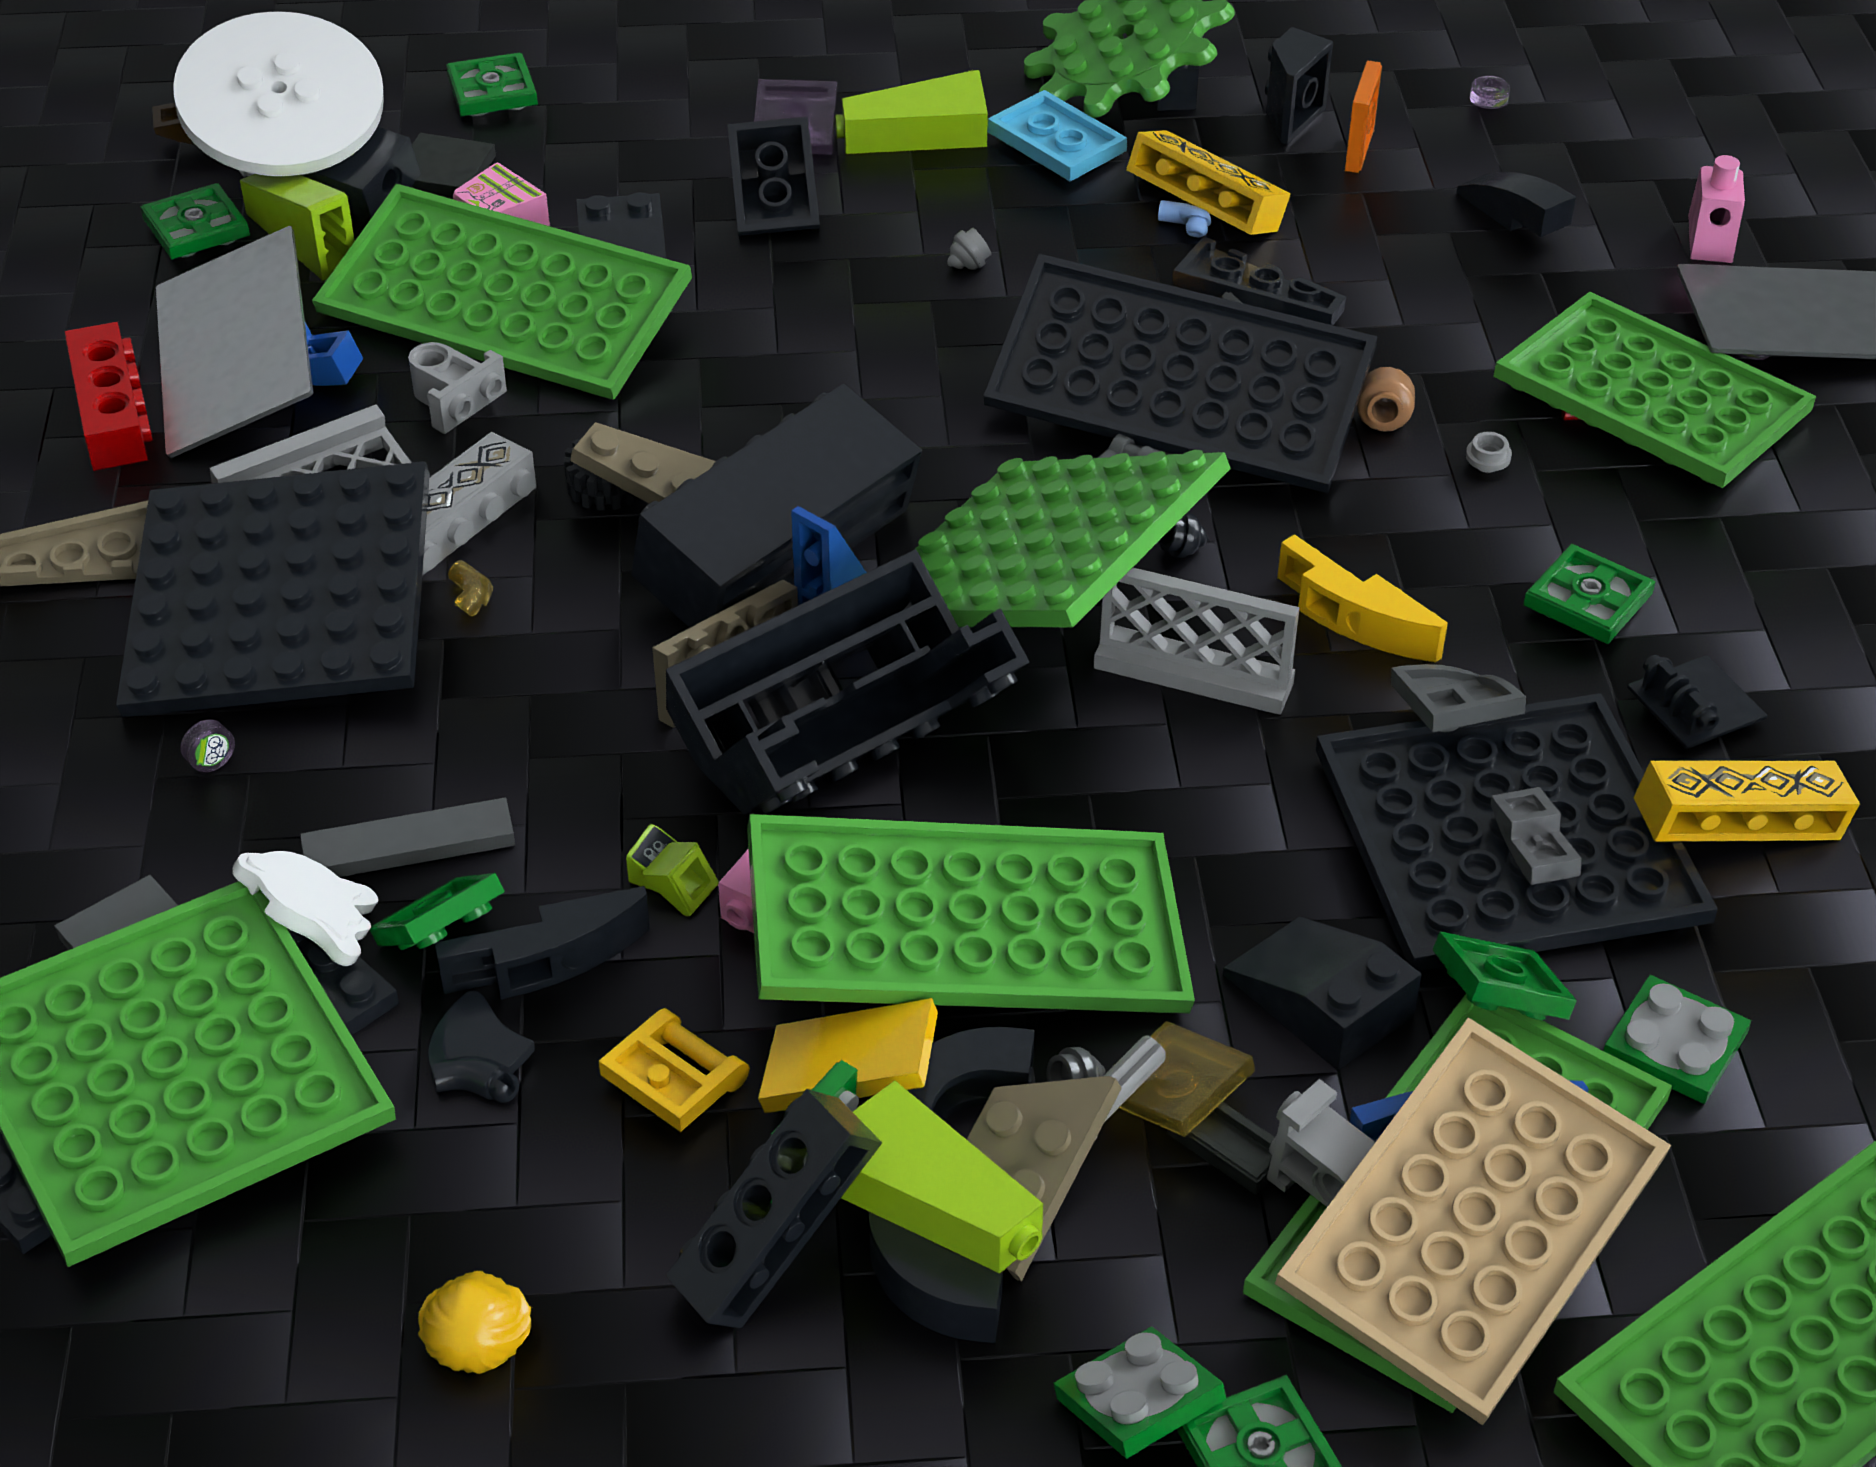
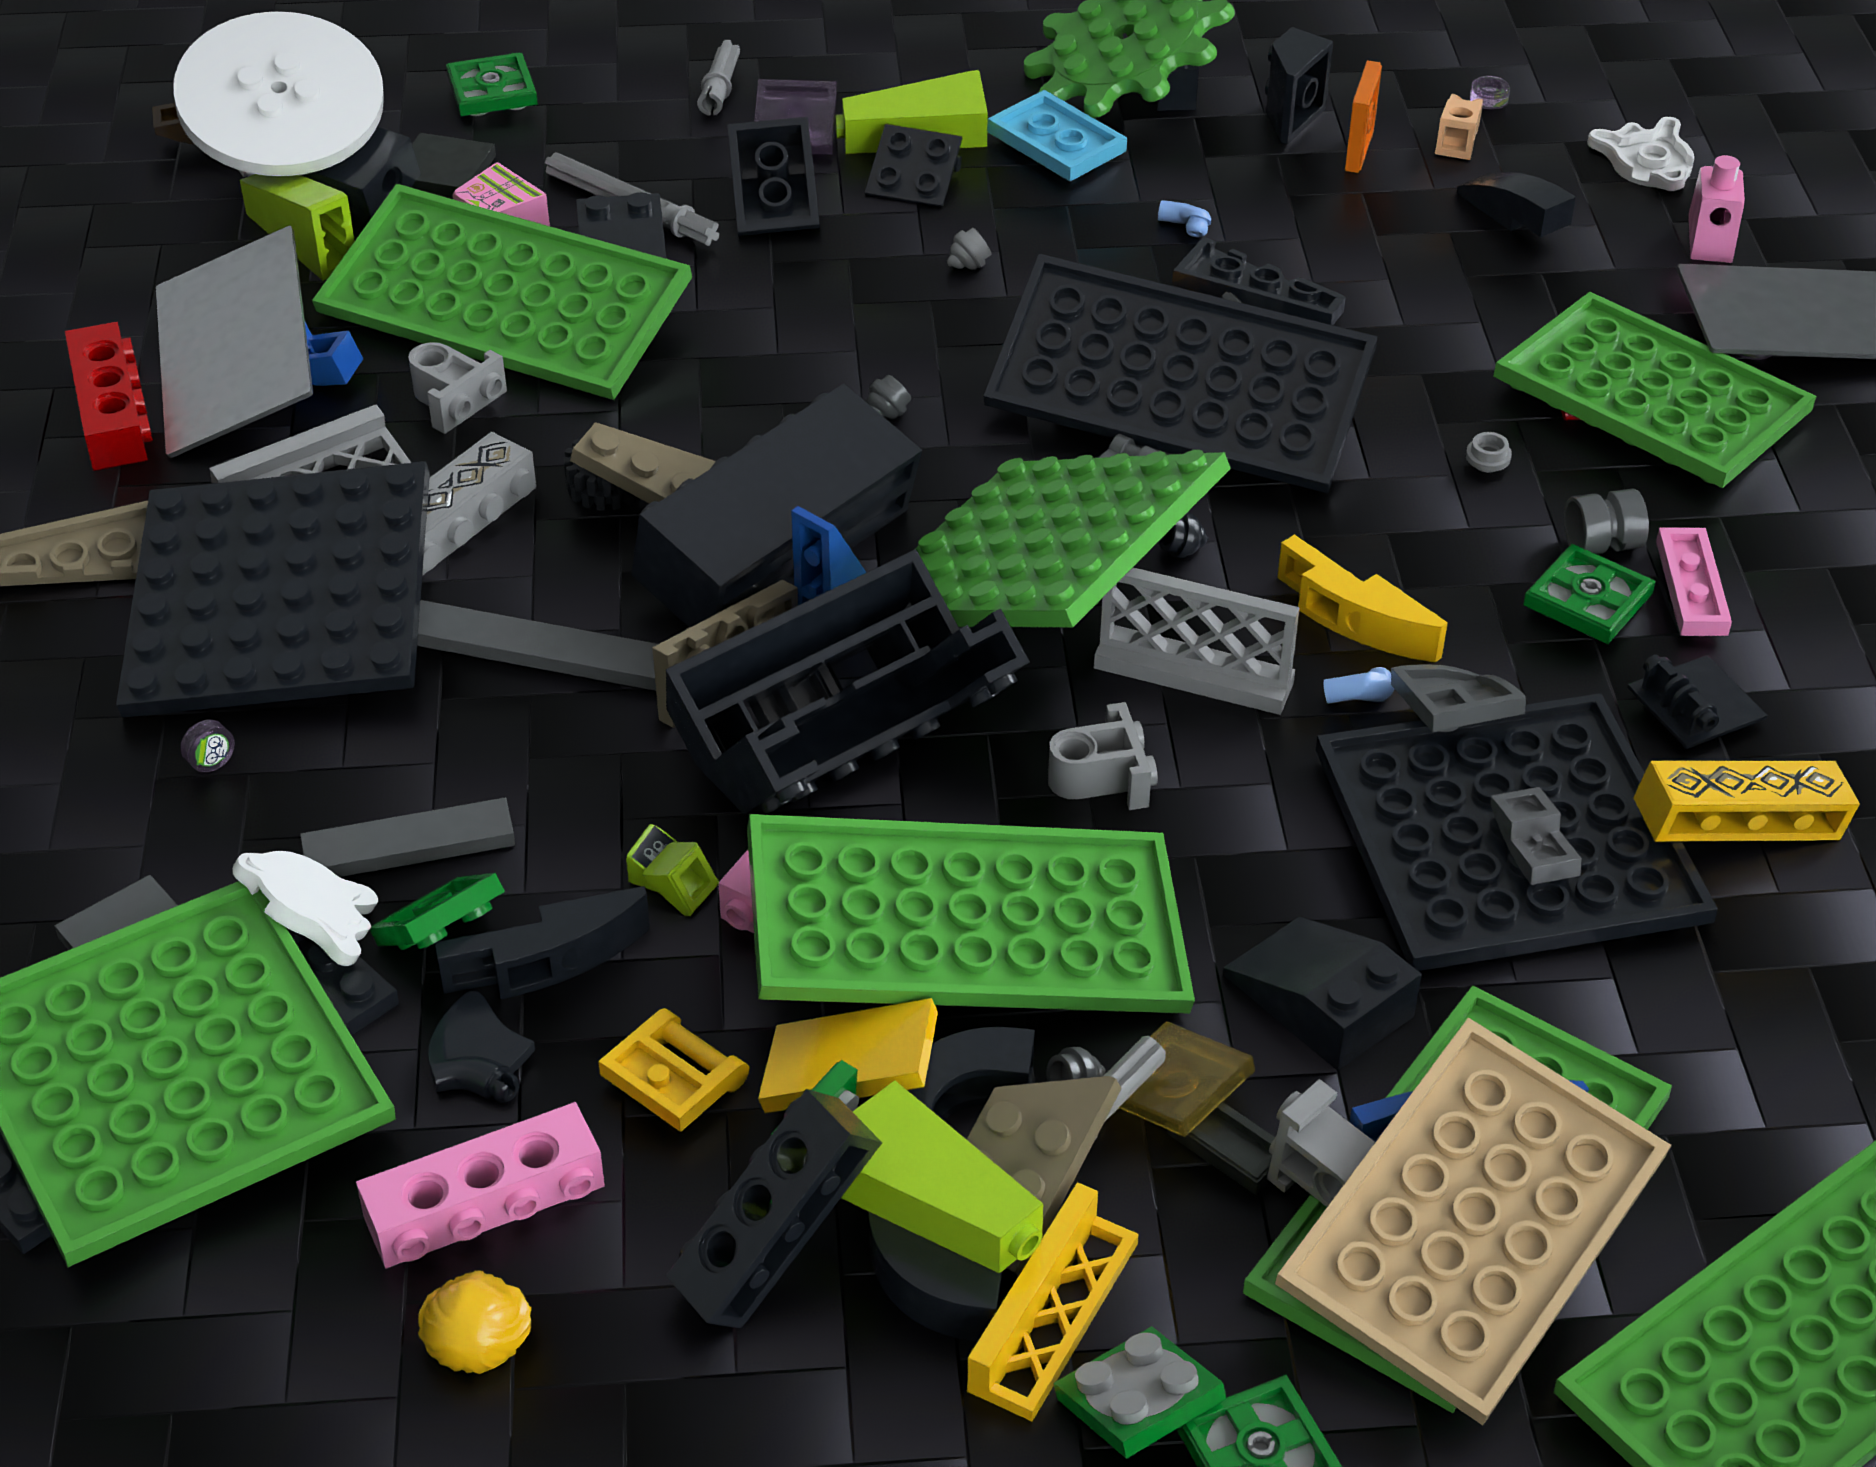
(195, 221): green piece -> none
(475, 586): clear yellow arm -> none
(480, 1184): none -> bright pink brick
(536, 644): none -> dark grey tile
(680, 219): none -> light grey axle
(716, 83): none -> light grey axle
(888, 397): none -> dark grey plate
(914, 165): none -> black hinge
(1030, 1295): none -> yellow fence
(1103, 760): none -> light grey pin
(1208, 182): yellow brick -> none
(1368, 686): none -> light blue arm
(1386, 399): medium nougat head -> none
(1458, 127): none -> light nougat leg
(1504, 977): green plate -> none
(1614, 522): none -> dark grey wheel
(1647, 155): none -> white tile
(1678, 1038): light grey piece -> none
(1693, 582): none -> bright pink plate

